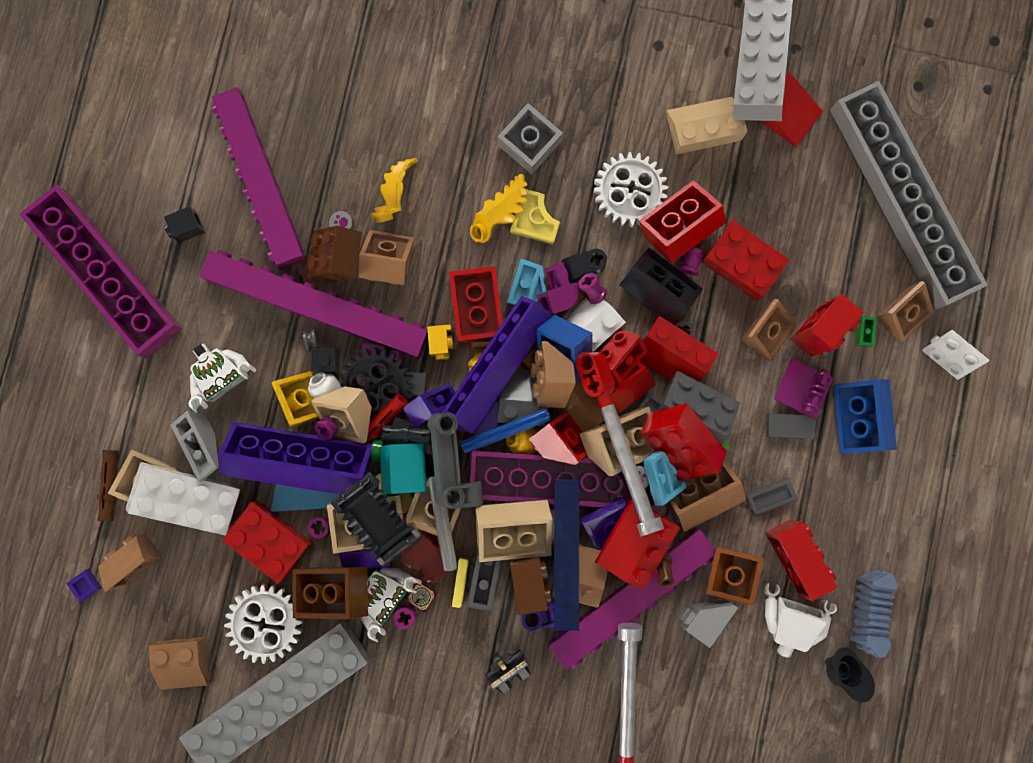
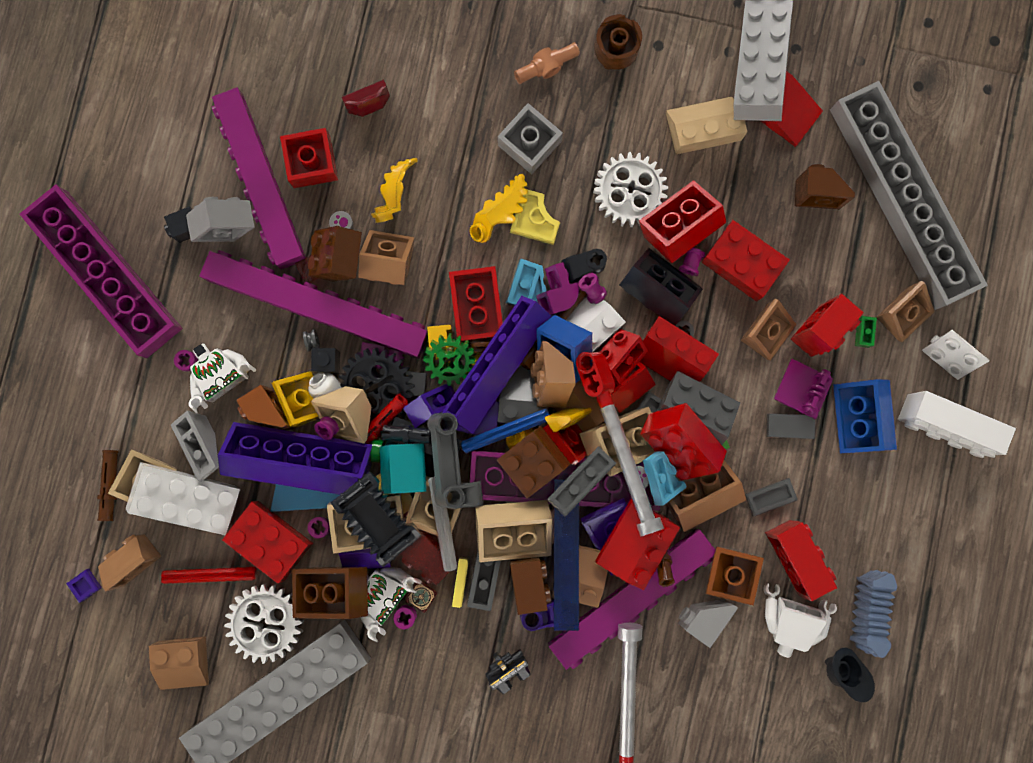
(178, 360): none -> magenta bush
(208, 575): none -> red axle
(220, 220): none -> light grey brick
(263, 407): none -> dark orange slope
(309, 158): none -> red brick
(367, 99): none -> dark red slope
(443, 352): none -> green gear
(533, 462): none -> reddish brown brick
(546, 63): none -> nougat pin
(566, 418): none -> yellow slope
(581, 481): none -> dark grey tile
(626, 49): none -> reddish brown brick
(822, 189): none -> reddish brown slope
(956, 424): none -> white brick

